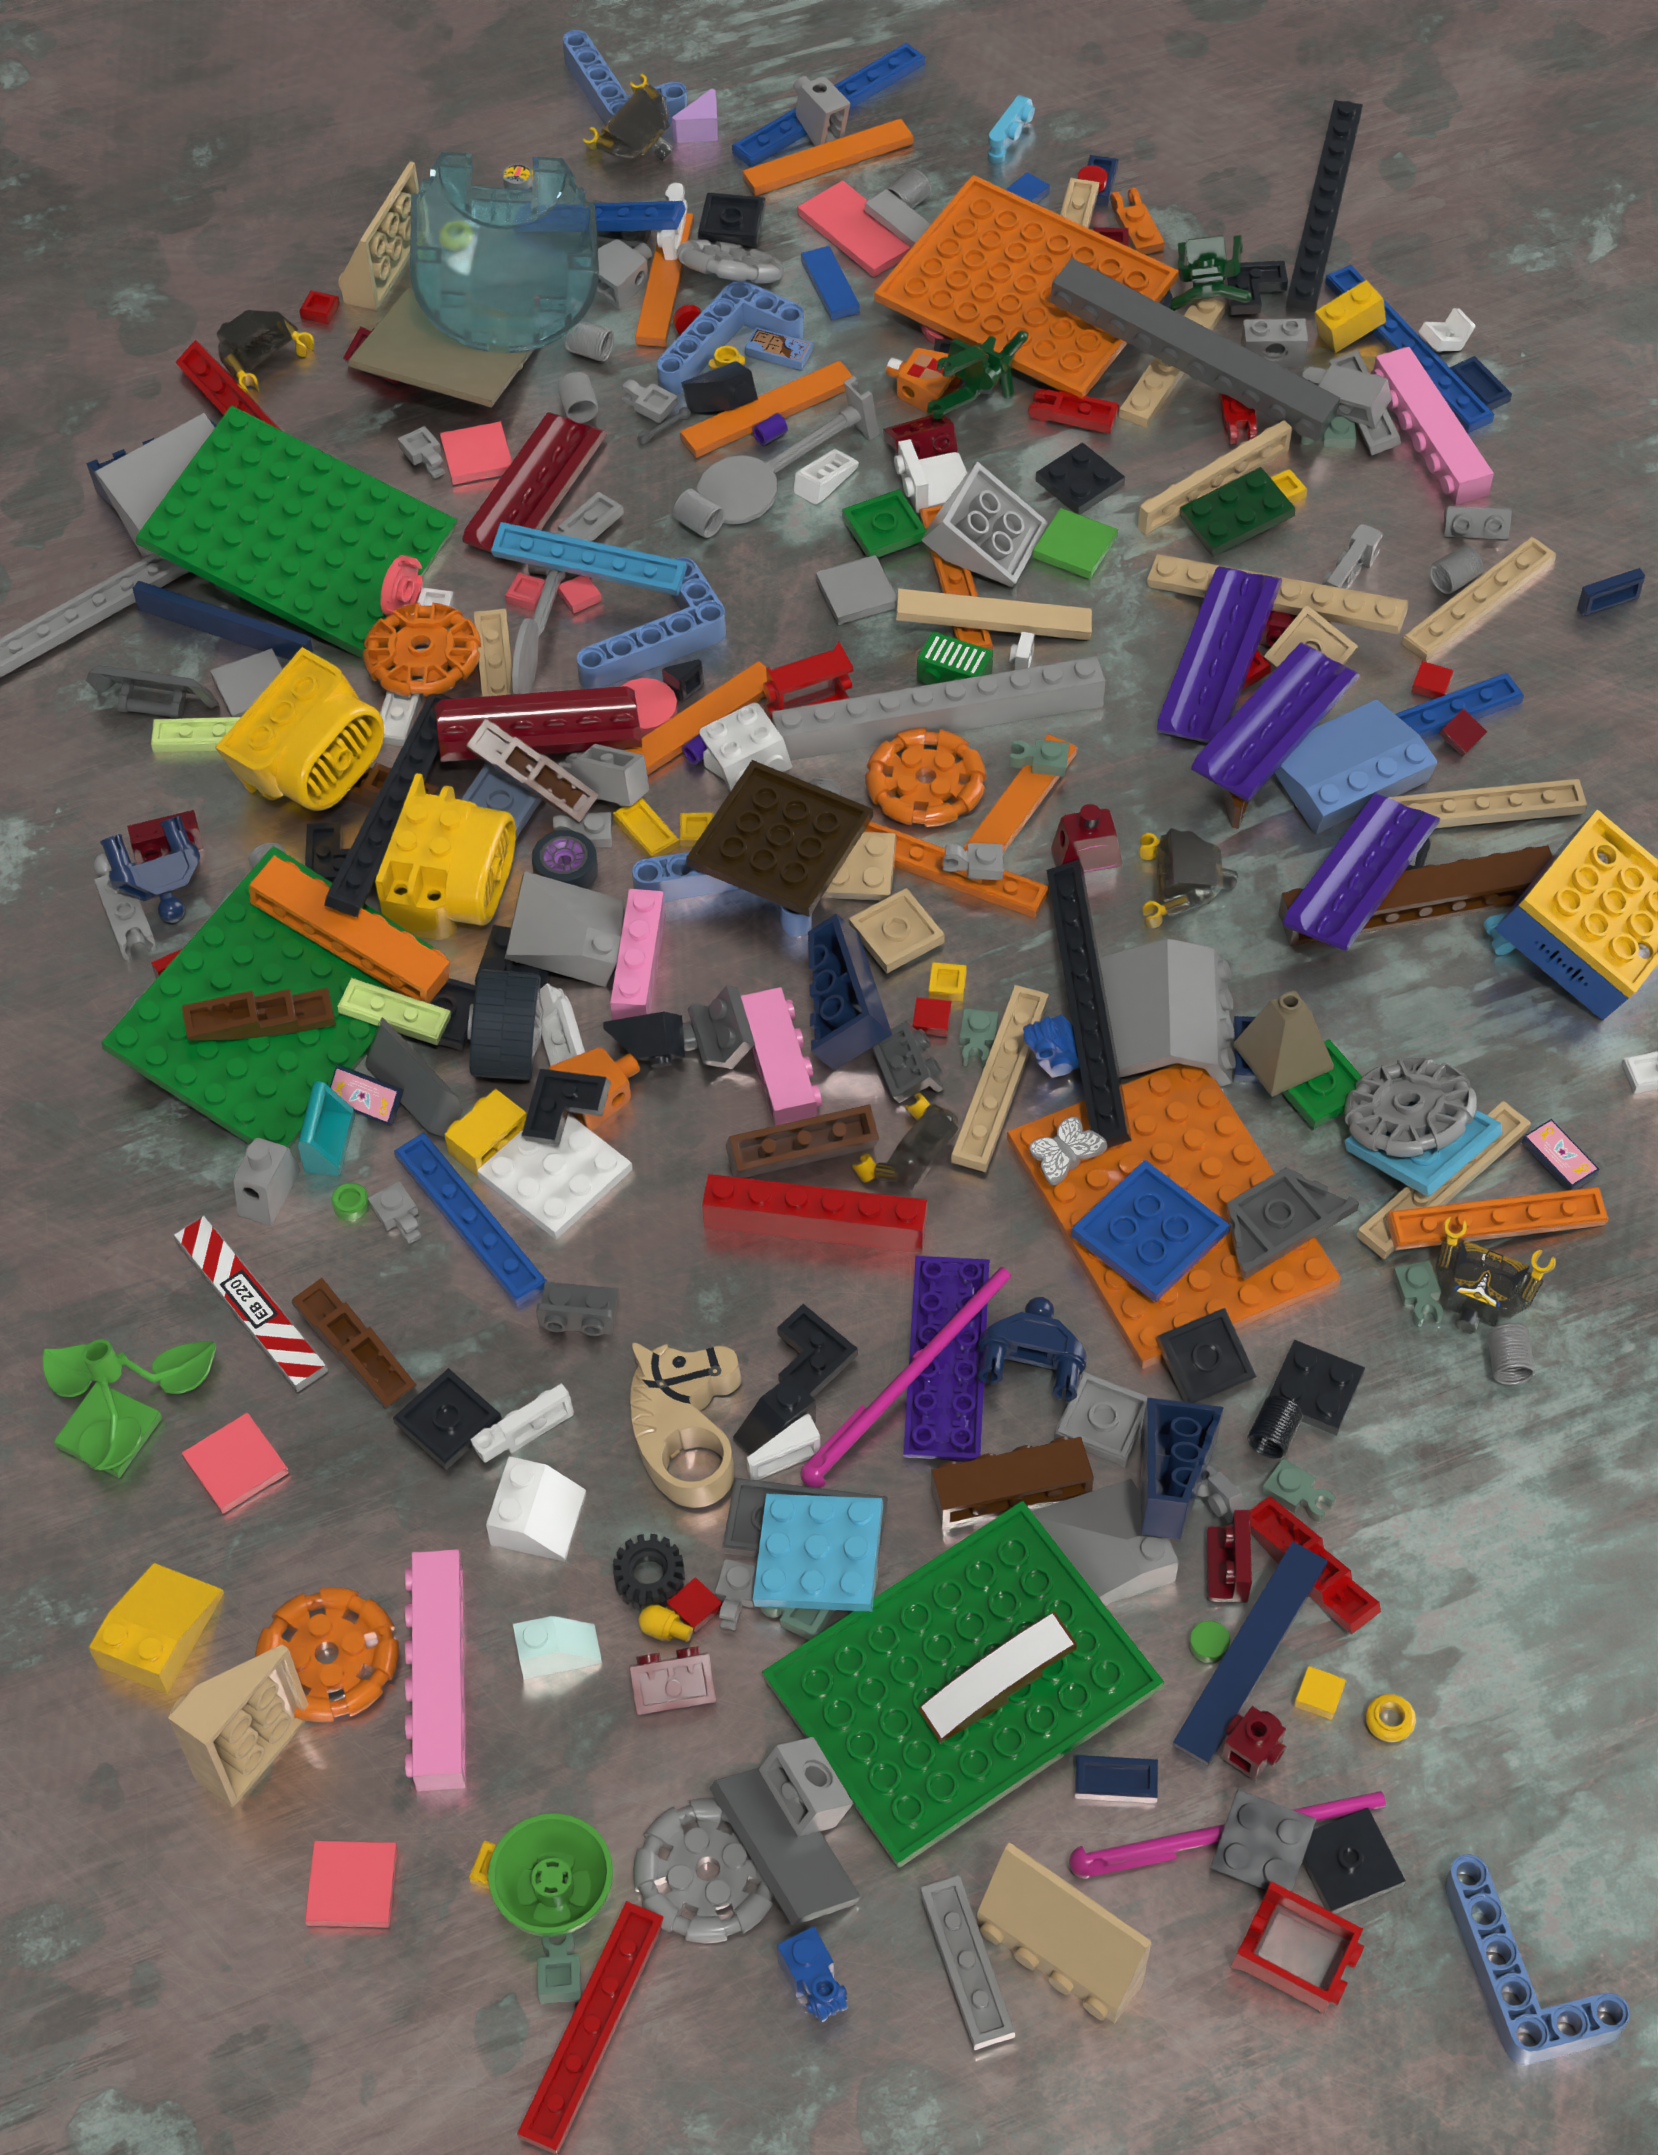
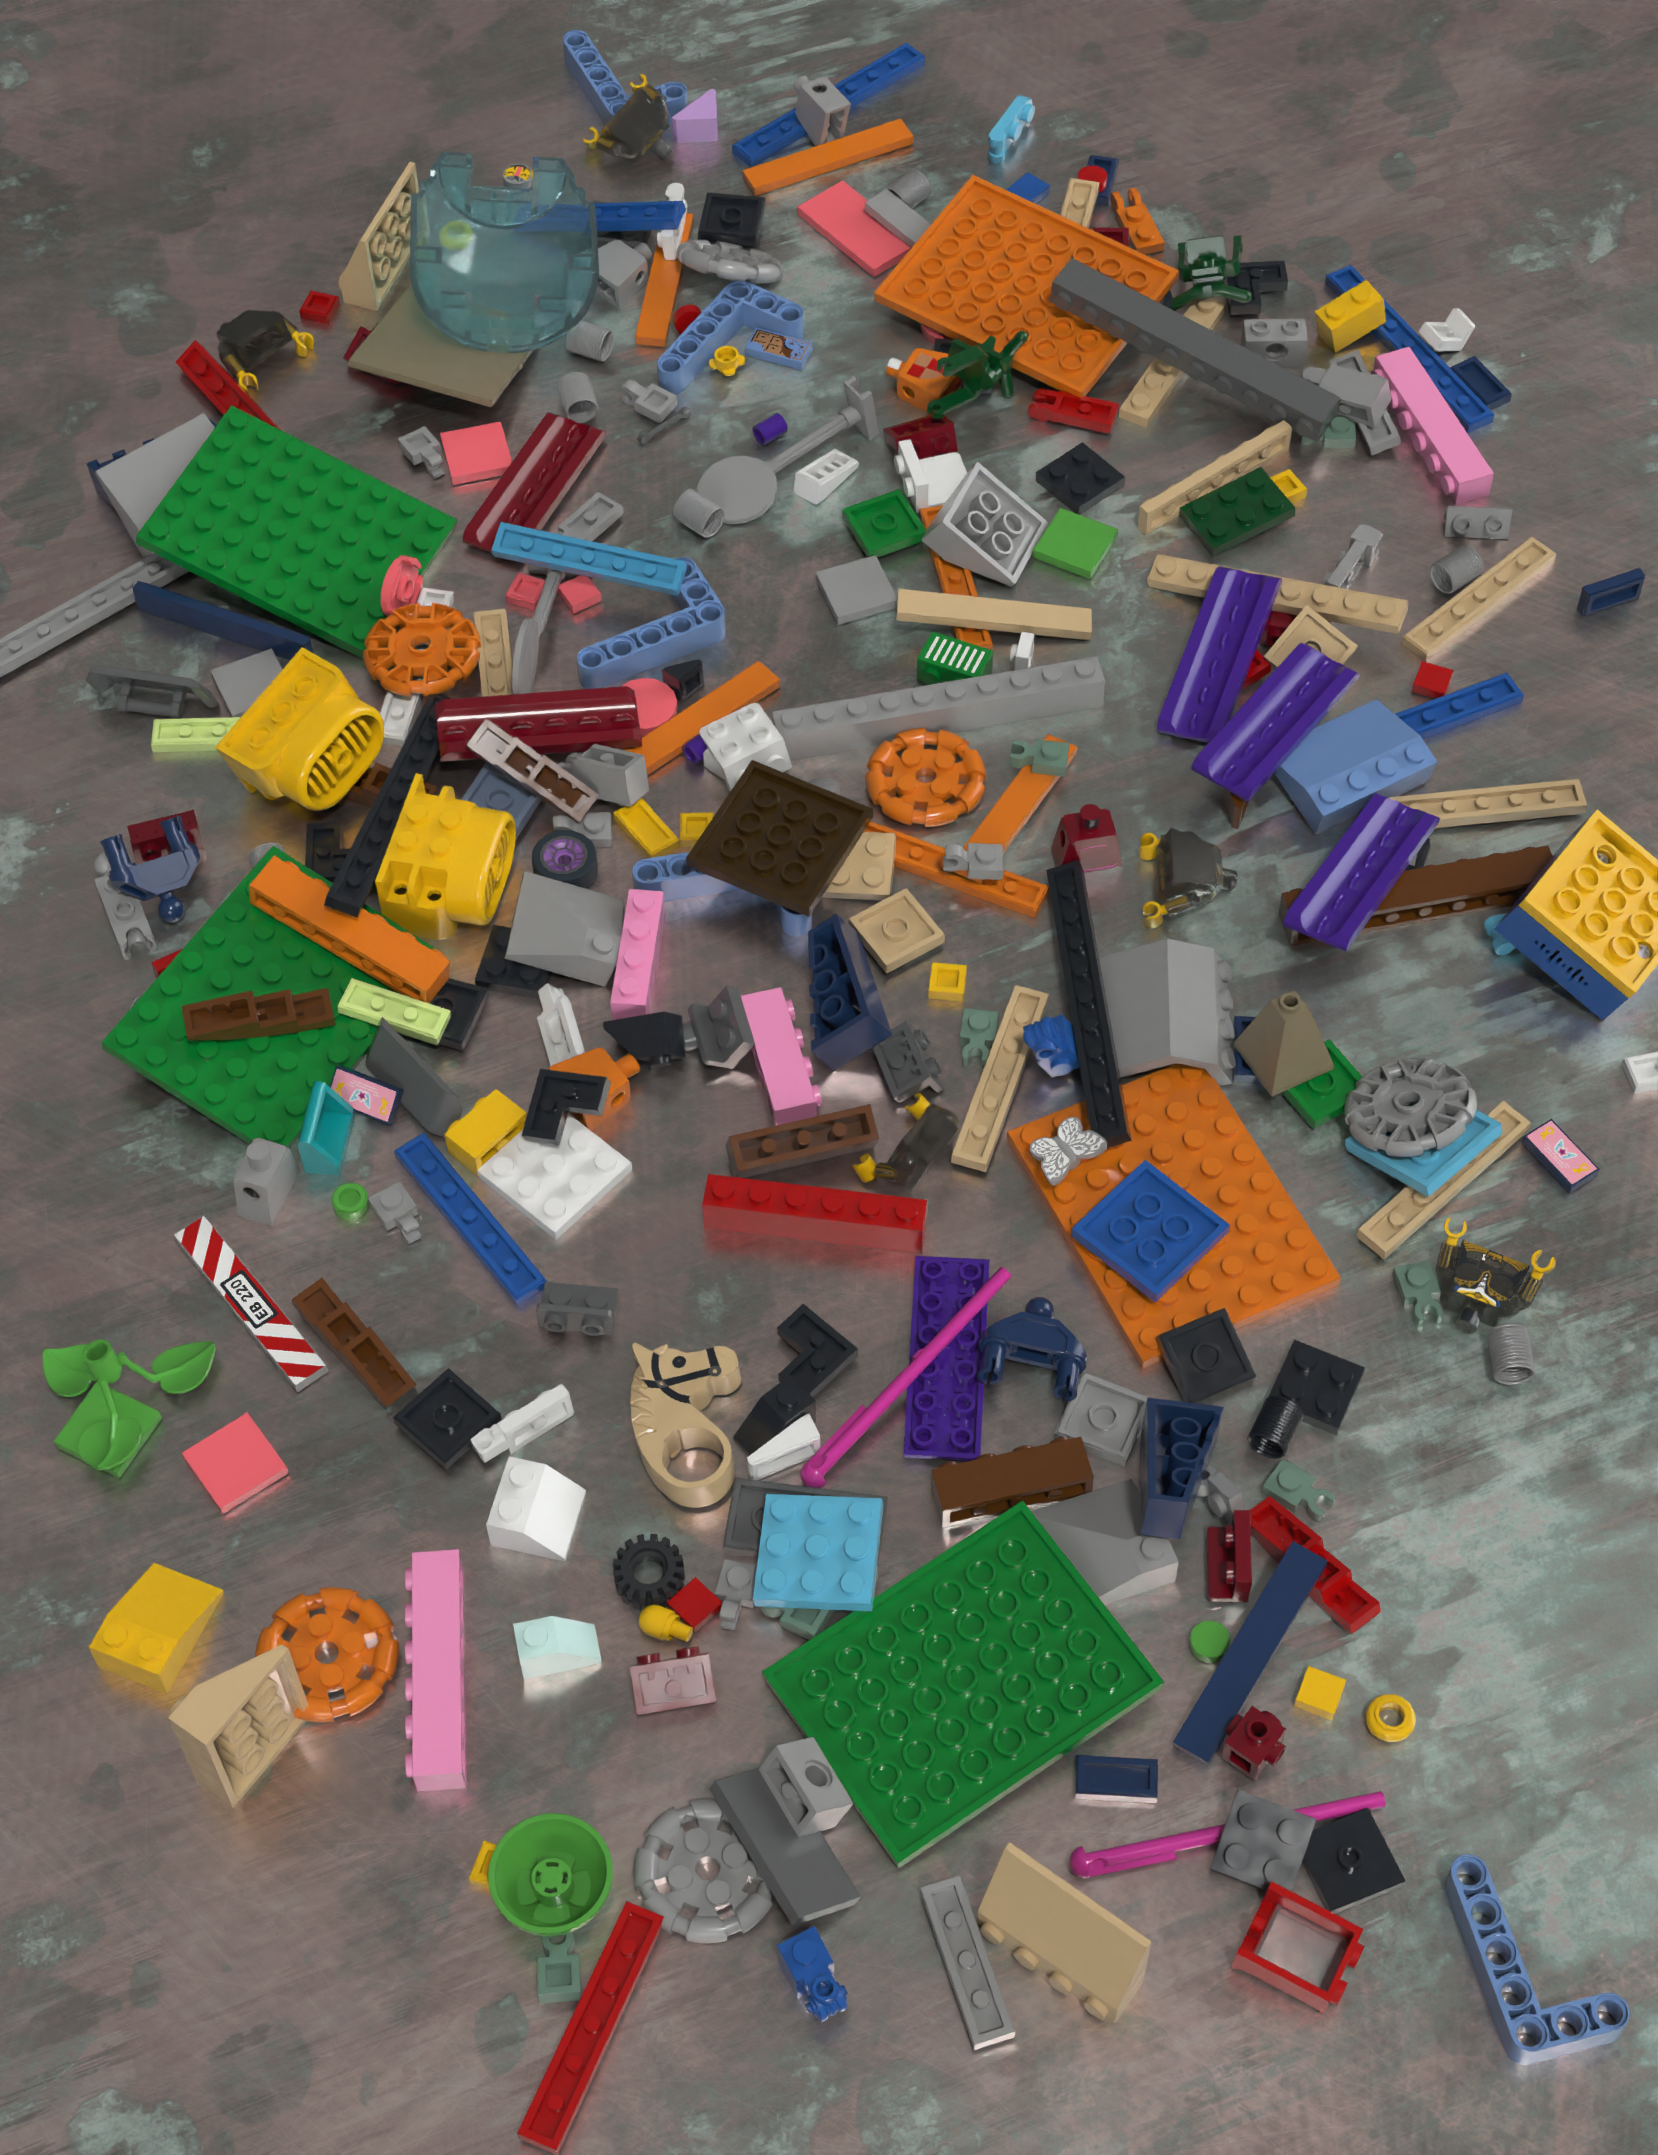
(351, 1884): coral tile -> none
(505, 1024): black wheel -> none
(720, 389): black slope -> none
(783, 400): orange tile -> none
(808, 681): red window -> none
(830, 283): blue tile -> none
(932, 1016): red tile -> none
(996, 1677): white slope -> none
(1237, 417): red hinge -> none
(1281, 1217): dark grey wing -> none
(1324, 206): black plate -> none
(1462, 732): dark red tile -> none
(1498, 1218): orange tile -> none

